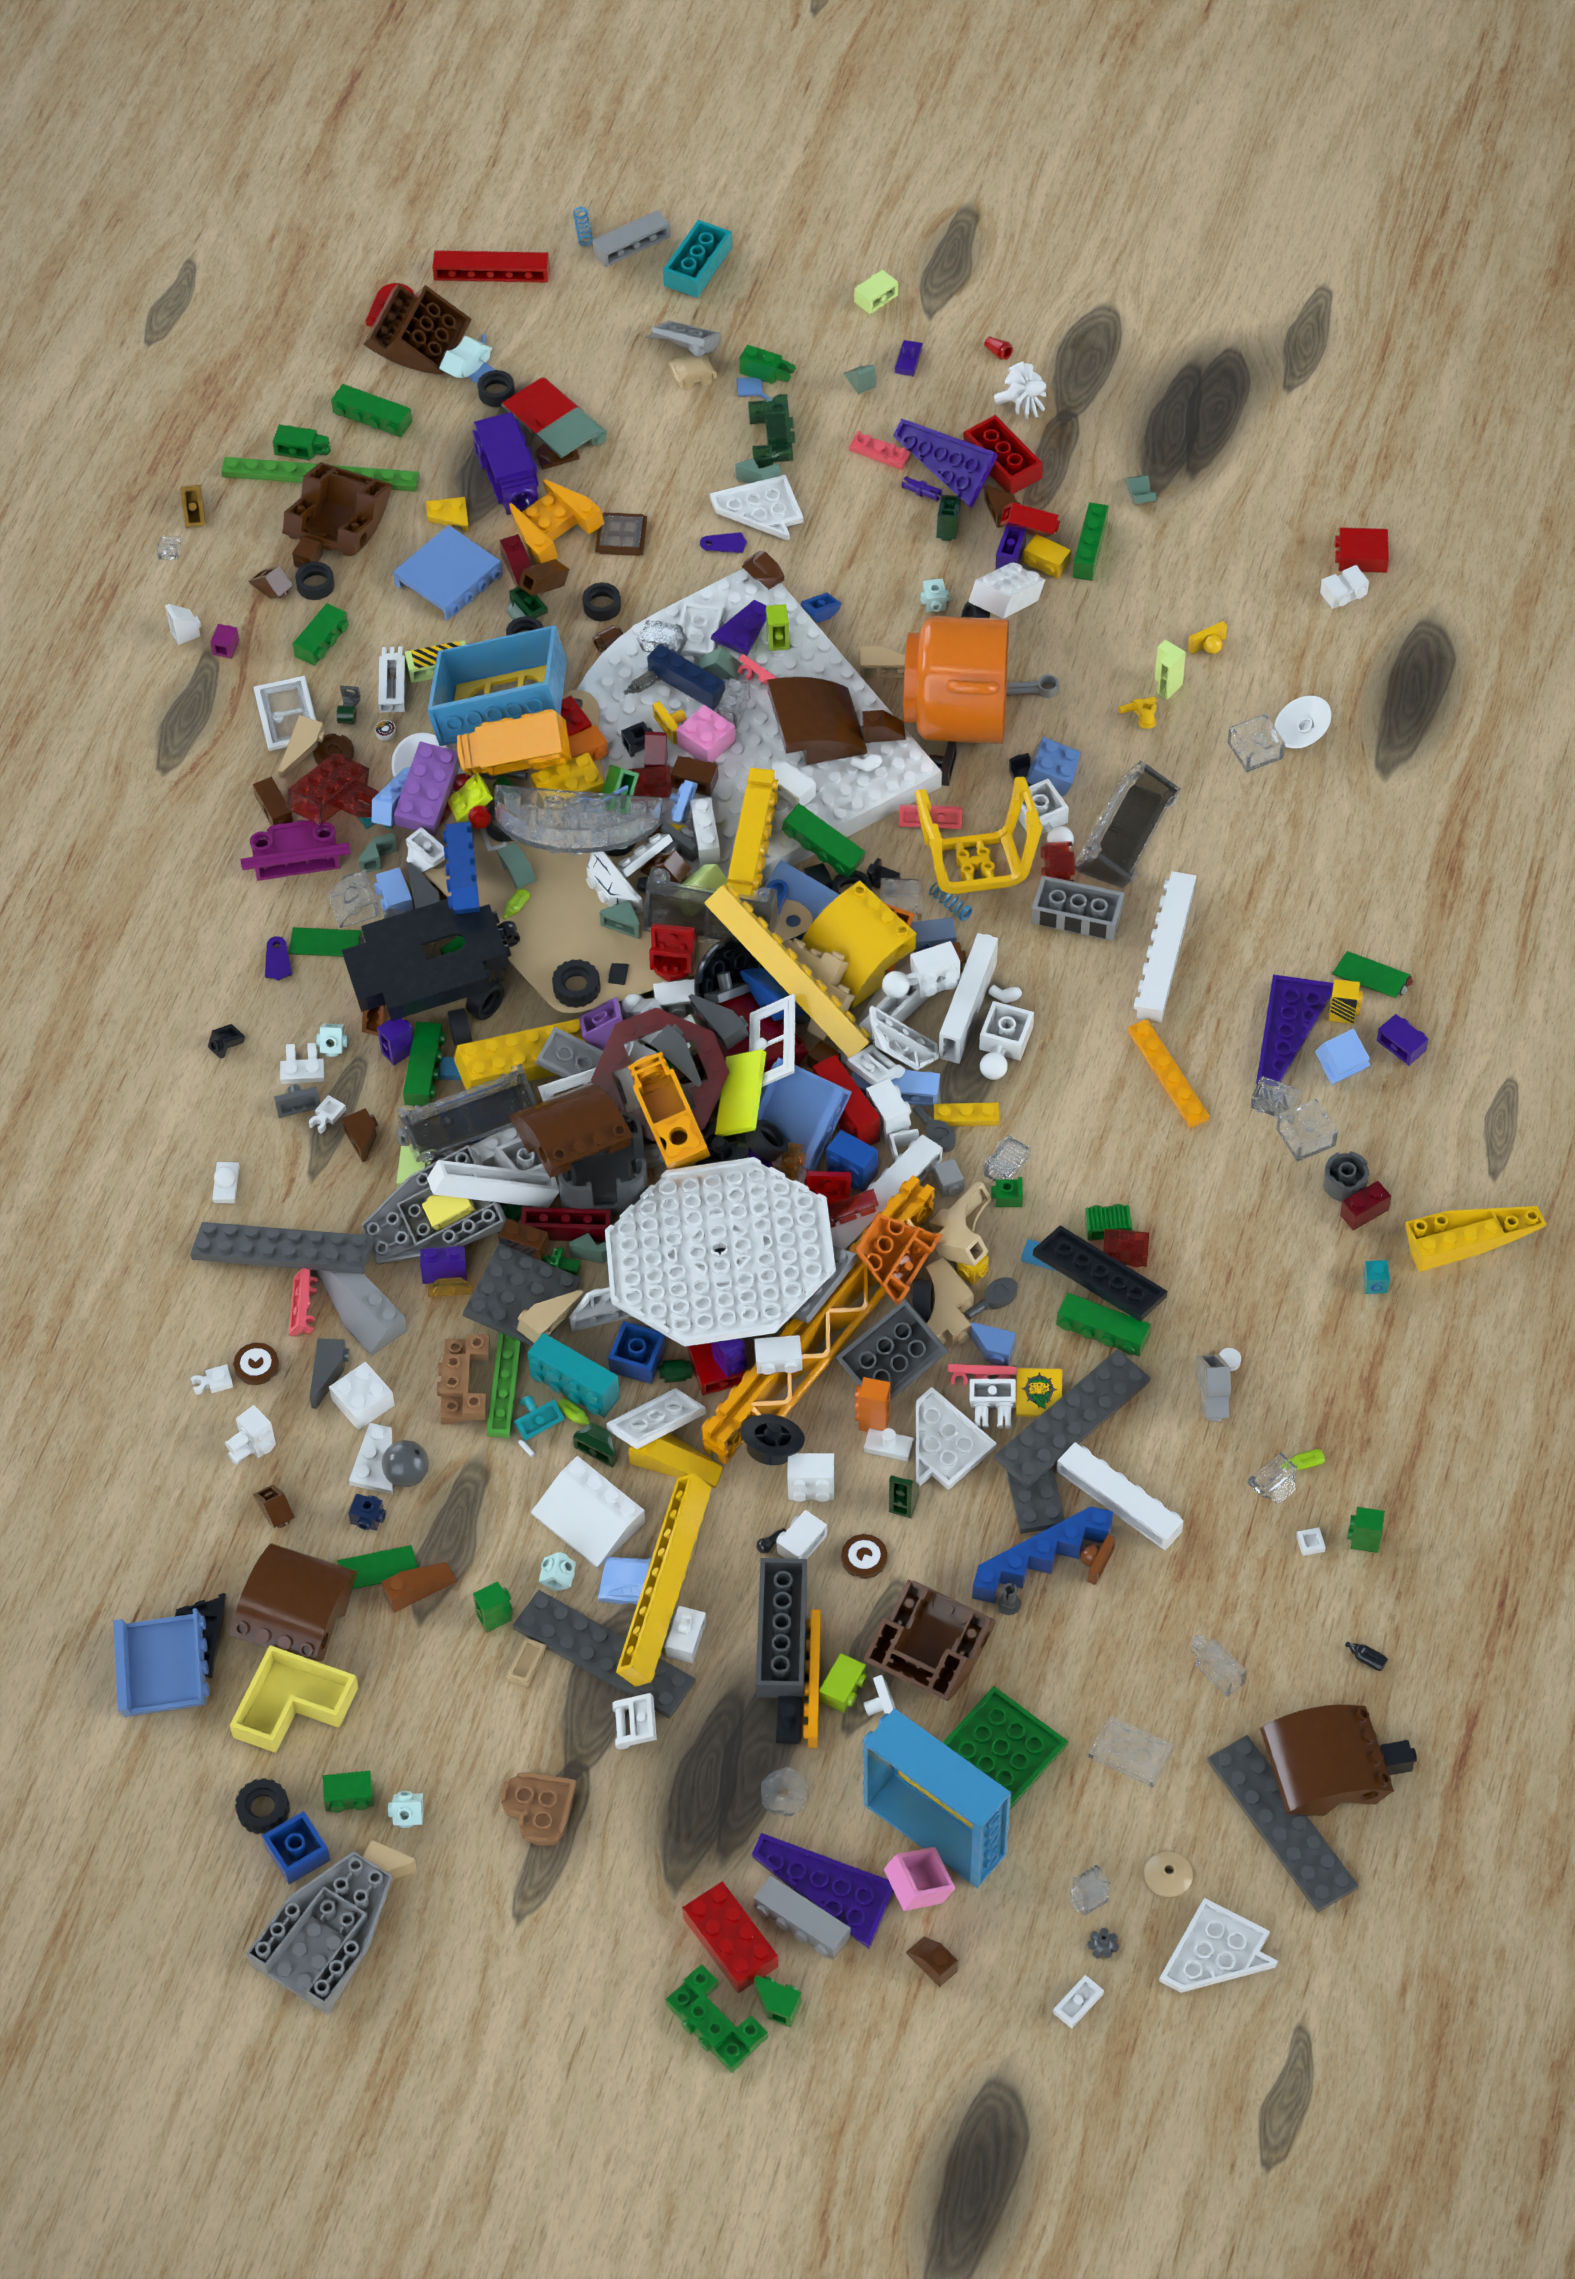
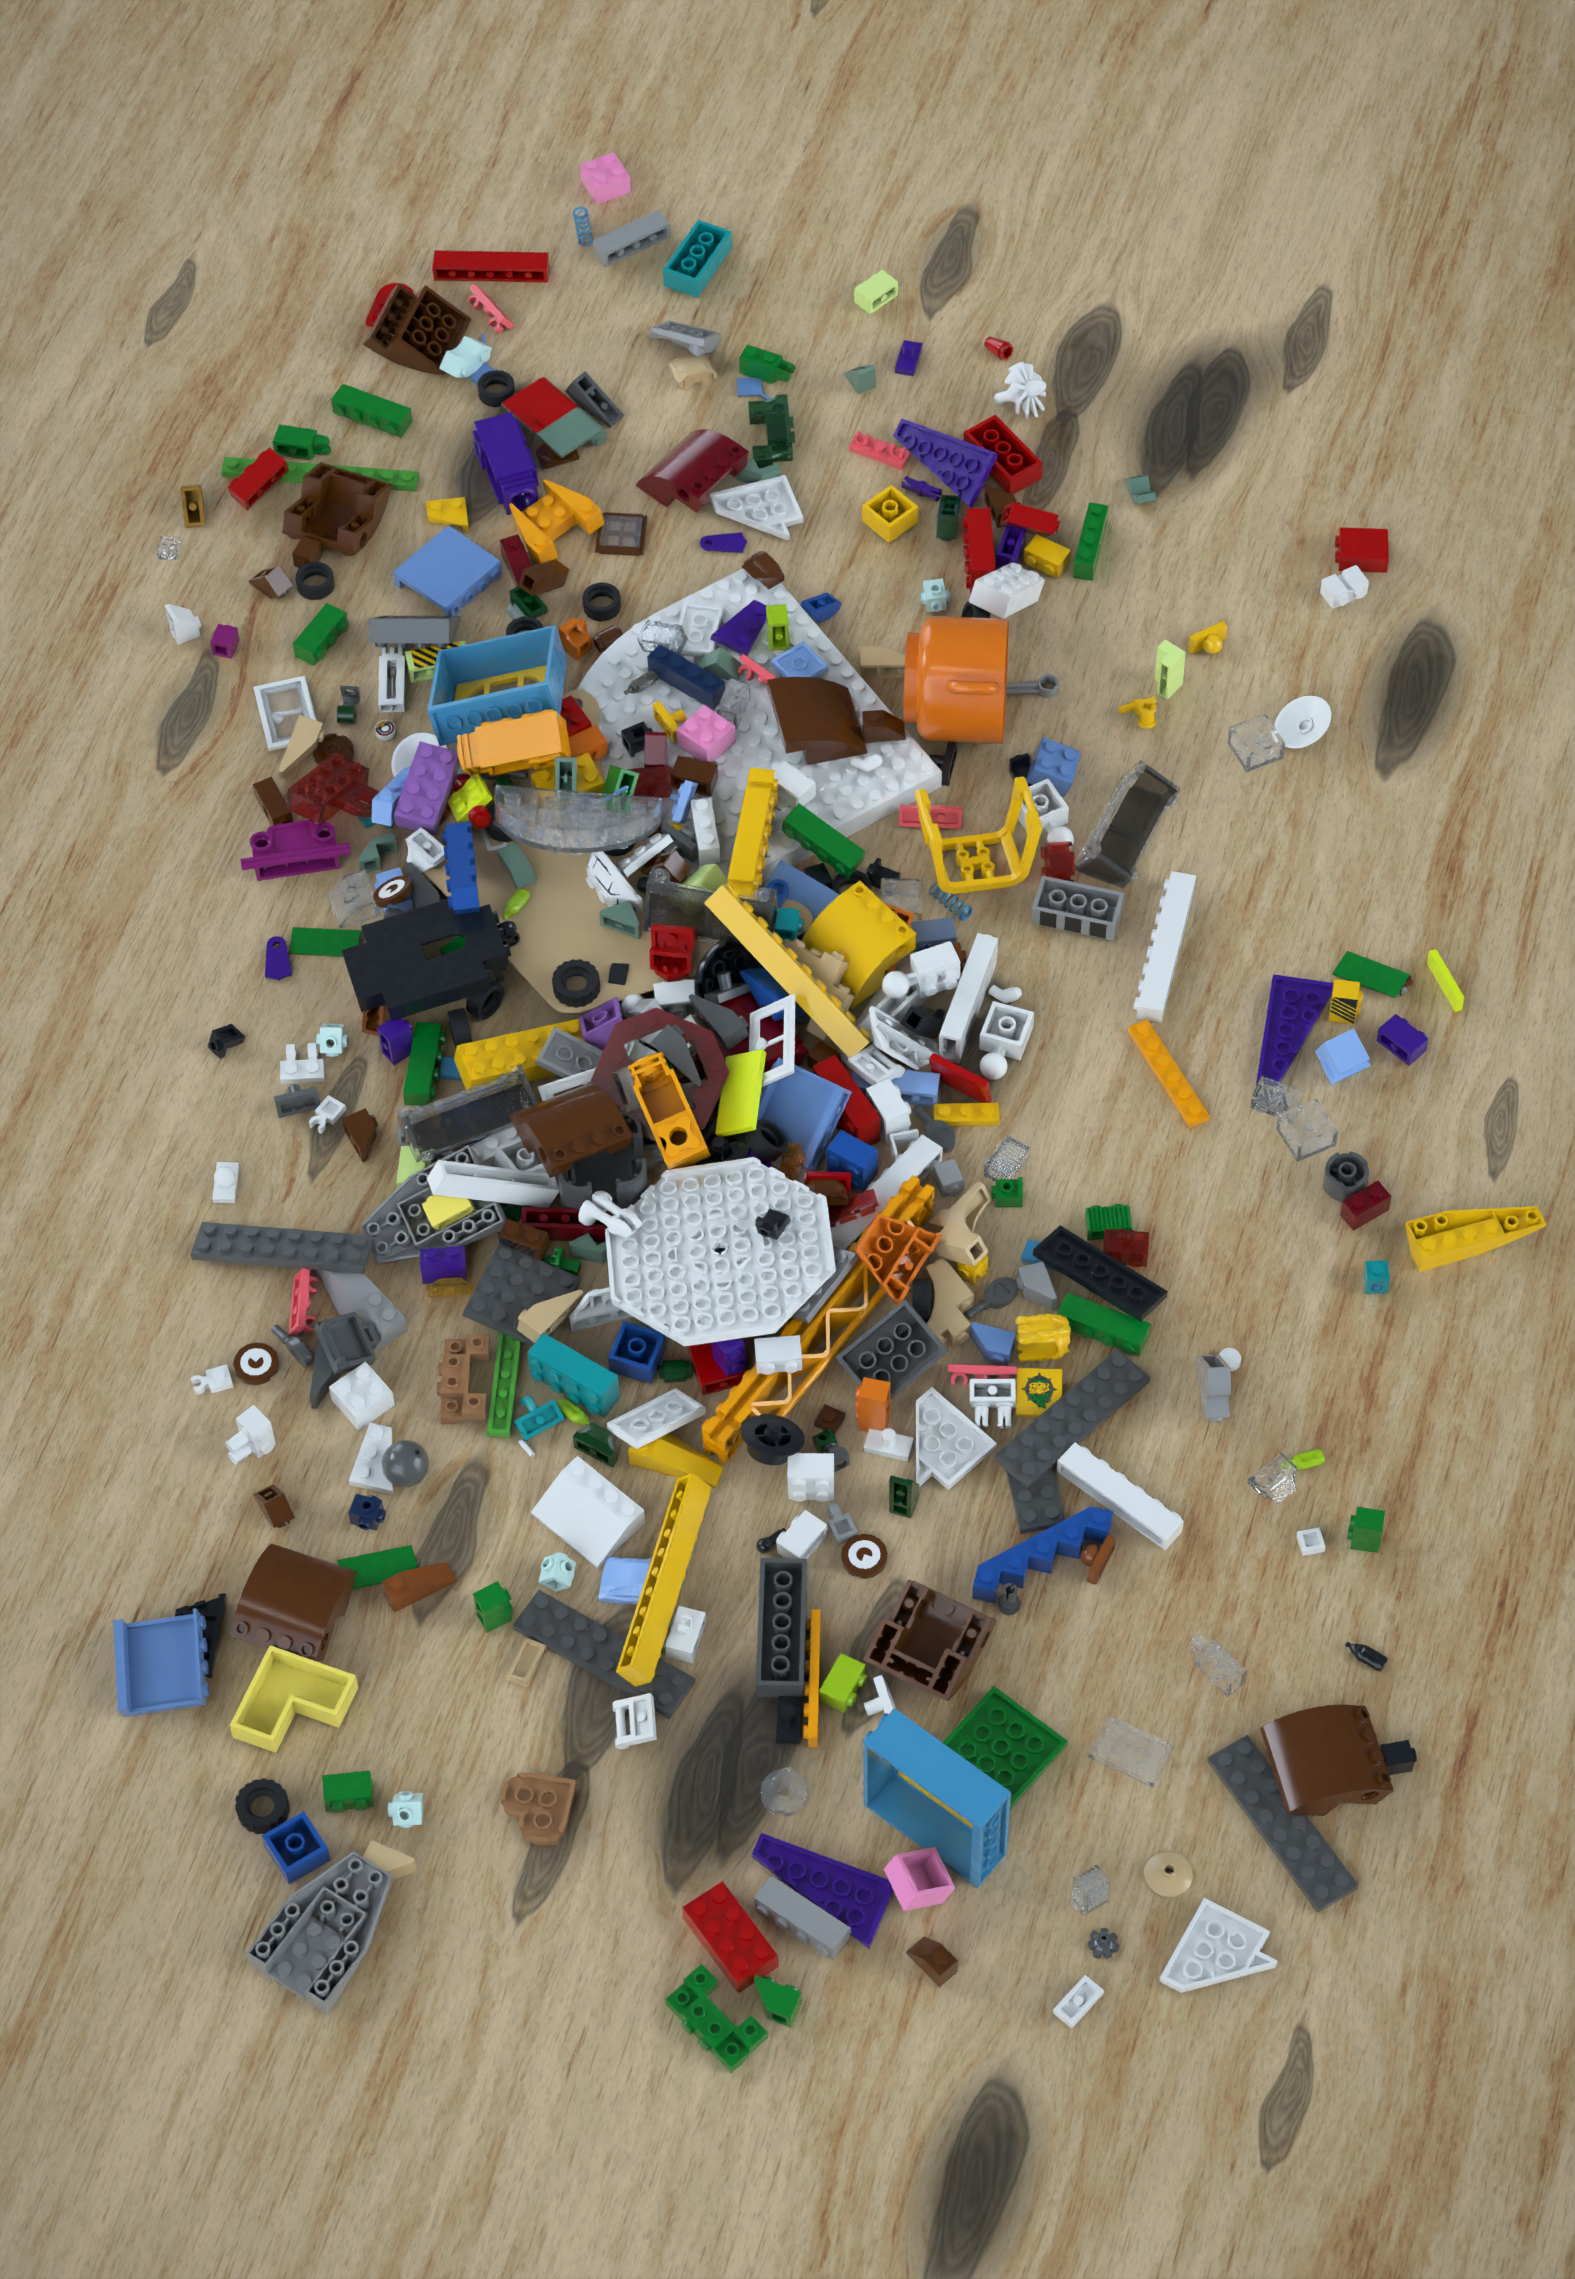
(258, 478): none -> red brick
(295, 1347): none -> dark grey piece
(346, 1341): none -> dark grey piece
(393, 891): none -> reddish brown tile
(413, 629): none -> slope
(490, 308): none -> coral plate
(566, 773): none -> sand green slope
(575, 638): none -> orange brick
(593, 400): none -> dark grey slope
(605, 178): none -> bright pink piece
(618, 1224): none -> white piece
(694, 469): none -> dark red slope
(772, 1224): none -> black bracket
(788, 923): none -> teal brick
(799, 662): none -> light blue plate
(827, 1443): none -> leg
(829, 1419): none -> reddish brown plate
(831, 1189): none -> reddish brown slope
(840, 1525): none -> light grey plate
(890, 513): none -> yellow brick
(924, 1021): none -> black brick
(961, 1079): none -> red tile
(979, 544): none -> red brick
(1036, 1285): none -> light grey slope
(1042, 1337): none -> yellow piece
(1445, 980): none -> neon yellow tile

